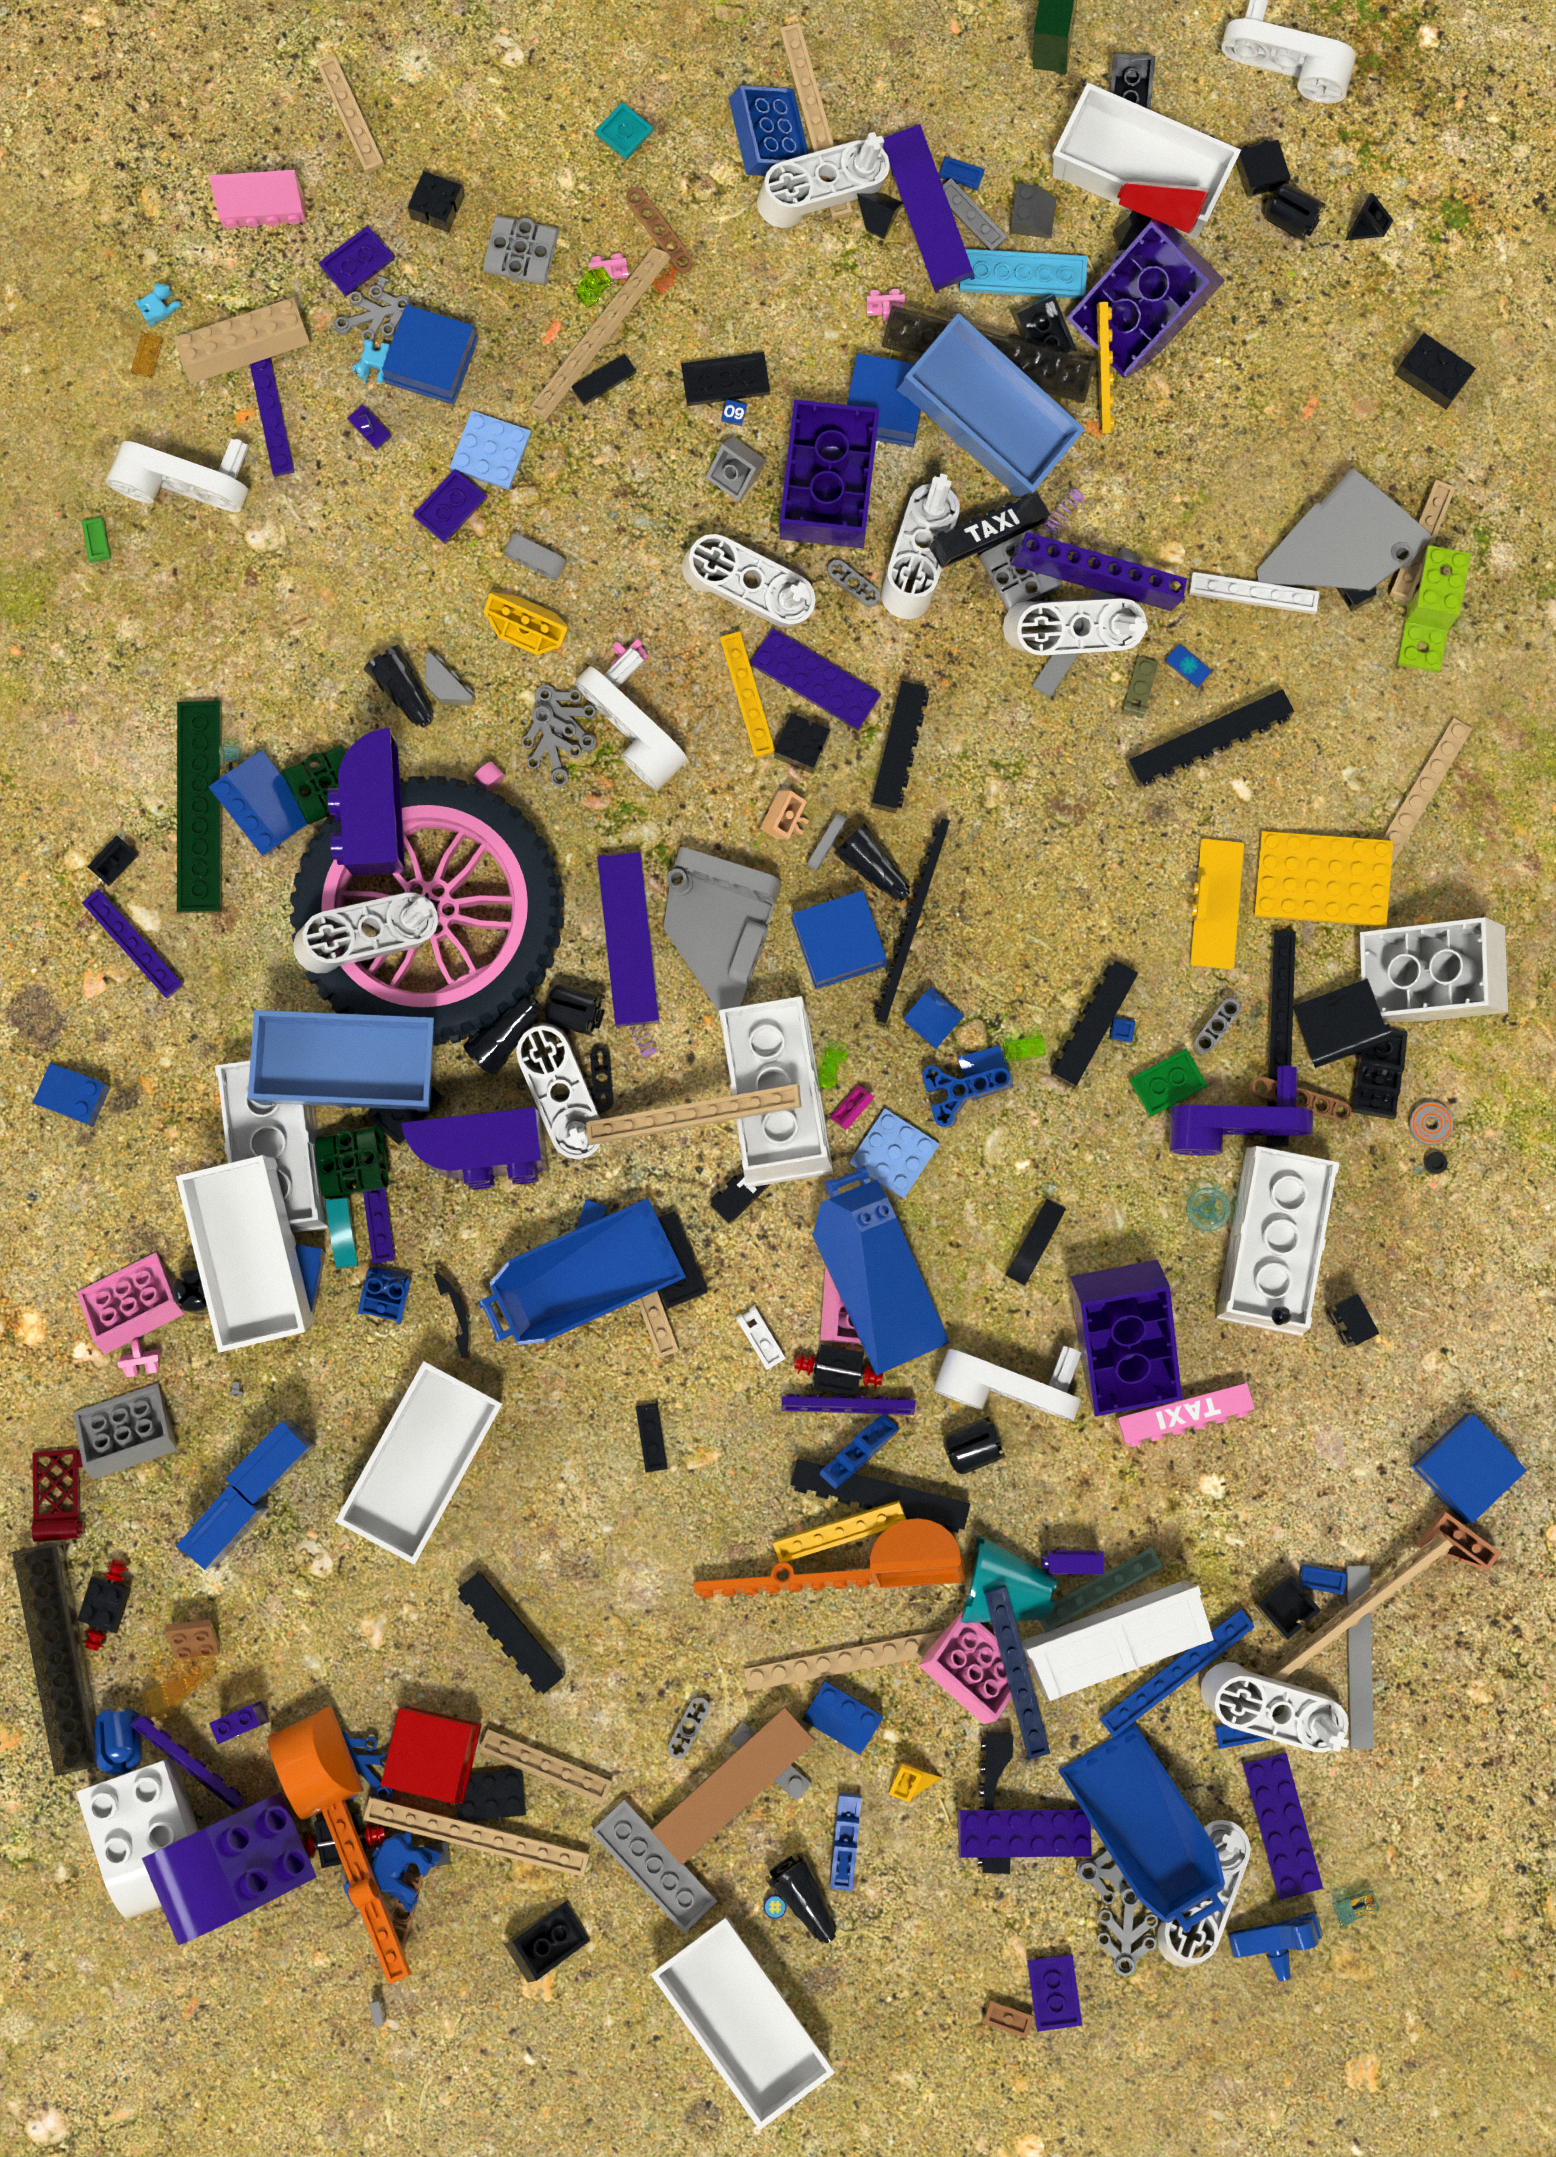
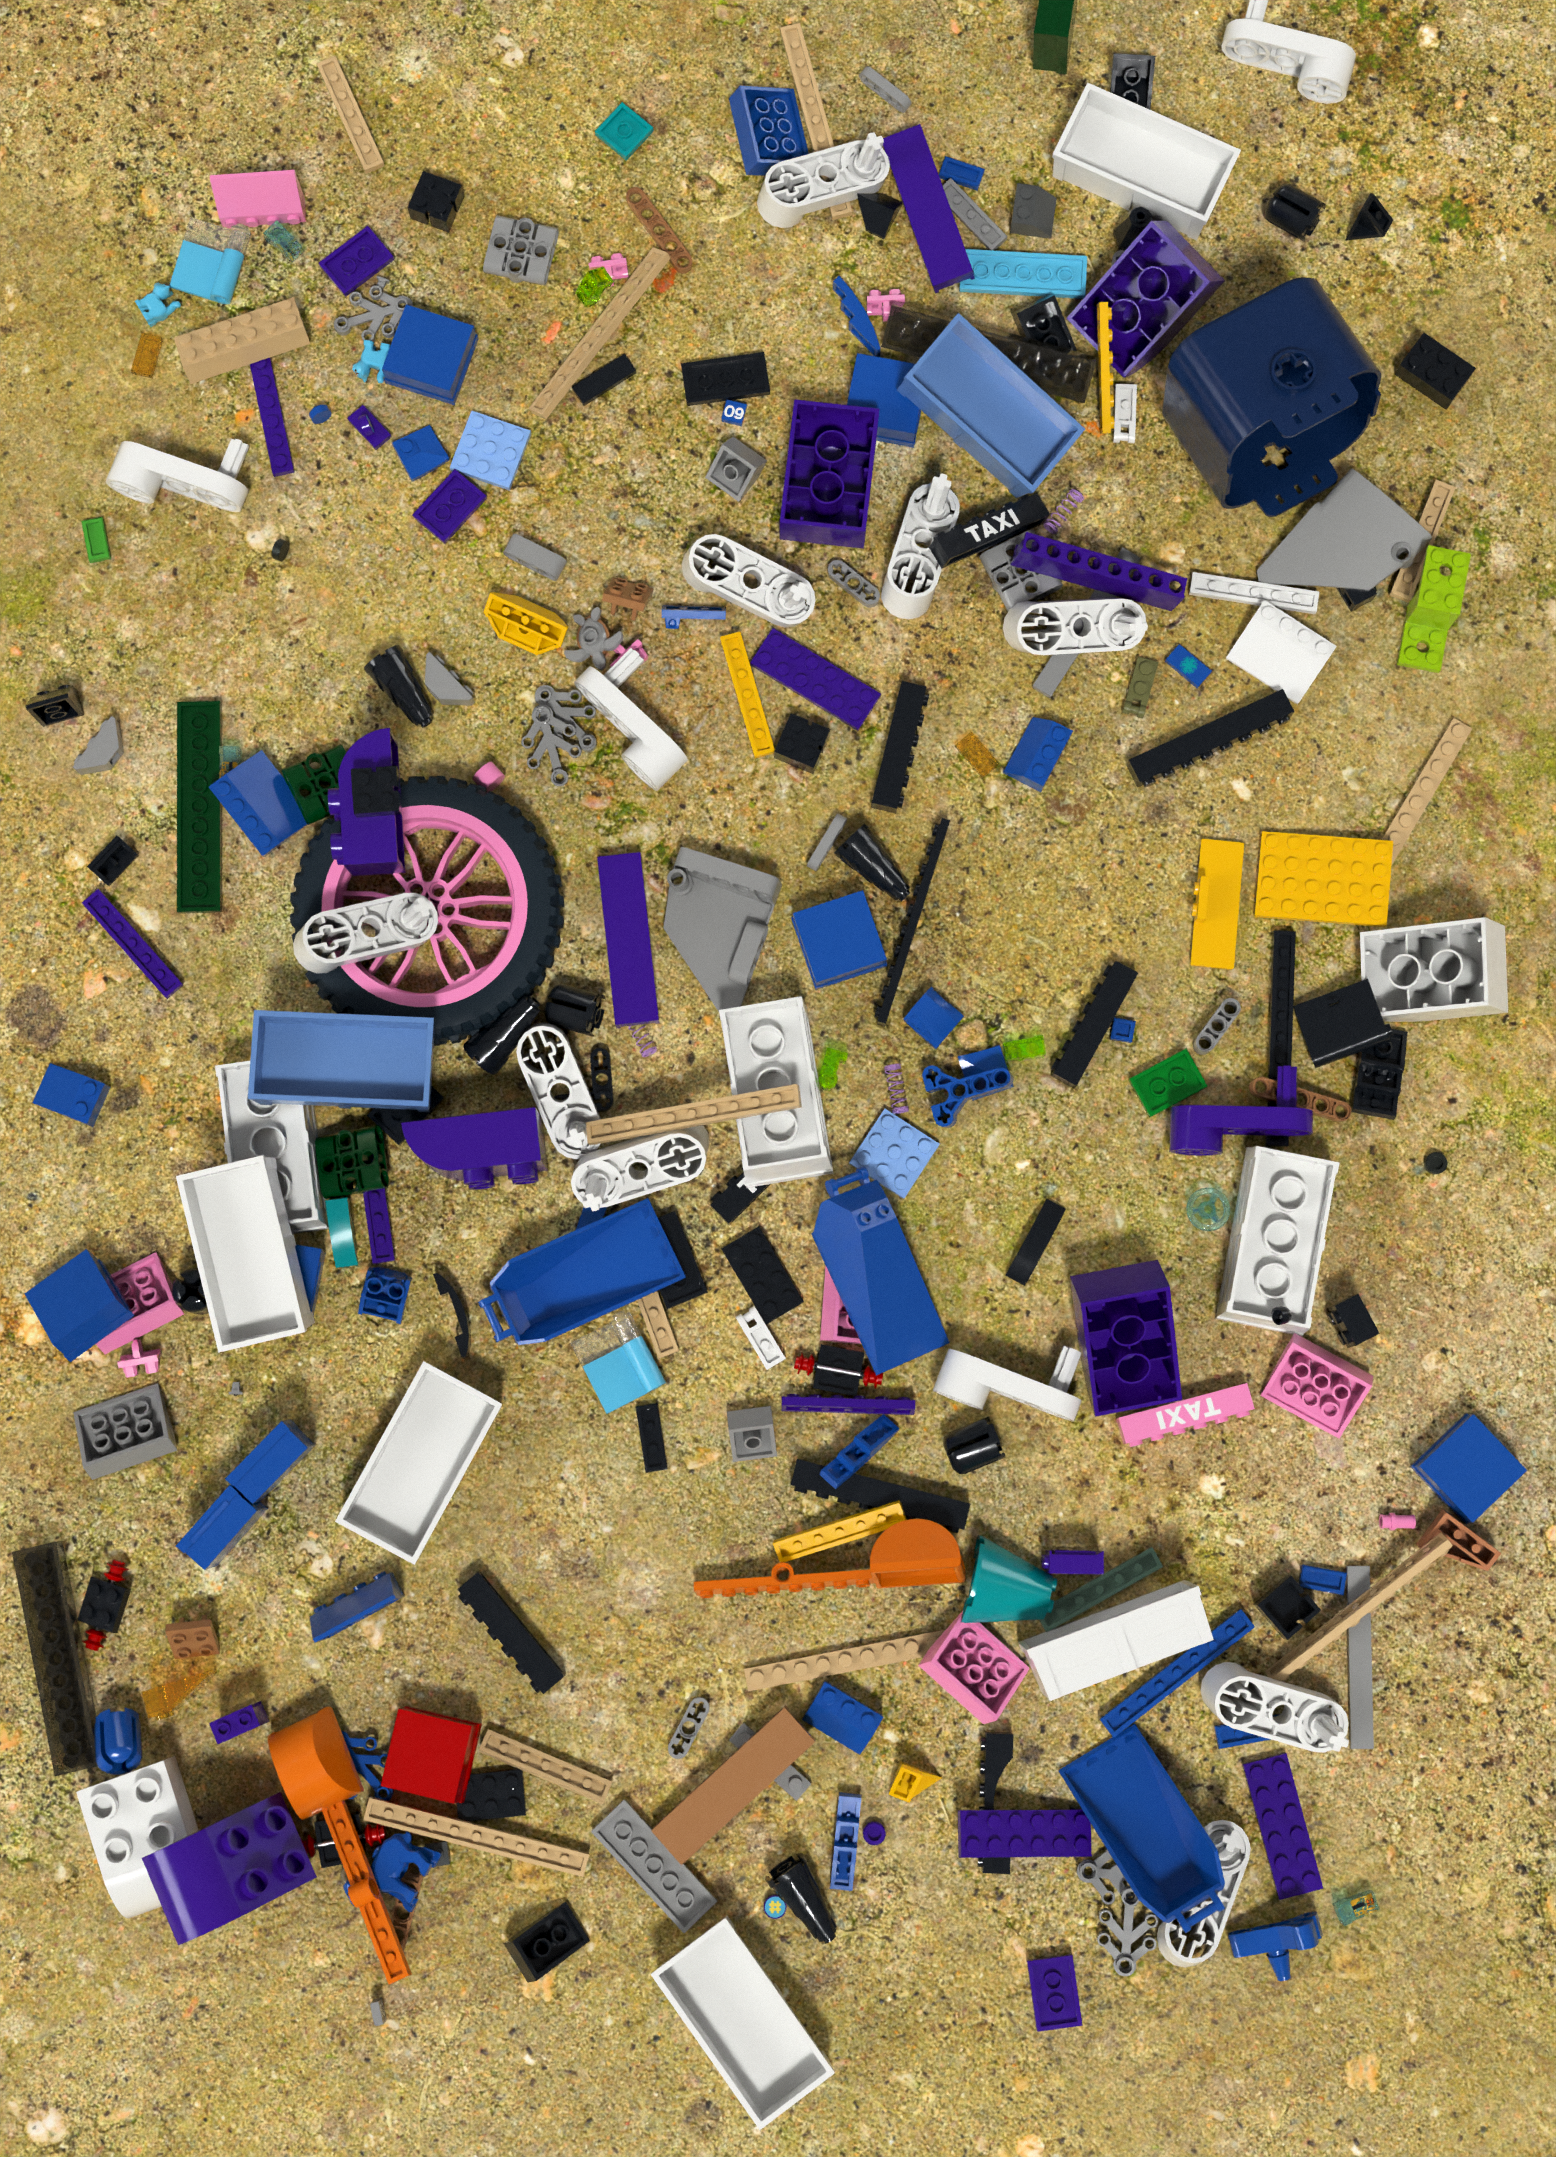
(55, 705): none -> black slope
(56, 1525): dark red piece -> none
(79, 1305): none -> blue container
(101, 750): none -> light grey slope
(180, 1756): dark purple plate -> none
(210, 260): none -> medium azure door
(280, 550): none -> pearl dark grey tile
(283, 241): none -> clear light blue leg
(320, 414): none -> blue tile
(354, 1607): none -> blue slope
(374, 791): none -> black piece
(420, 453): none -> blue plate
(593, 640): none -> light grey animal
(618, 1362): none -> medium azure door
(628, 595): none -> medium nougat plate
(670, 1160): none -> white beam
(674, 613): none -> hinge
(751, 1433): none -> light grey slope
(762, 1275): none -> black plate
(784, 815): light nougat brick -> none
(851, 1107): dark pink plate -> none
(859, 321): none -> blue slope
(874, 1833): none -> dark purple tile
(885, 89): none -> light grey beam
(897, 1110): none -> lavender piece
(977, 755): none -> clear yellow tile
(1008, 2019): medium nougat plate -> none
(1016, 1671): dark blue plate -> none
(1038, 752): none -> blue slope
(1125, 412): none -> white plate
(1167, 203): red slope -> none
(1262, 167): black brick -> none
(1266, 377): none -> dark blue container
(1281, 652): none -> white slope
(1317, 1385): none -> bright pink slope
(1394, 1521): none -> bright pink pin
(1440, 1115): light grey tile -> none

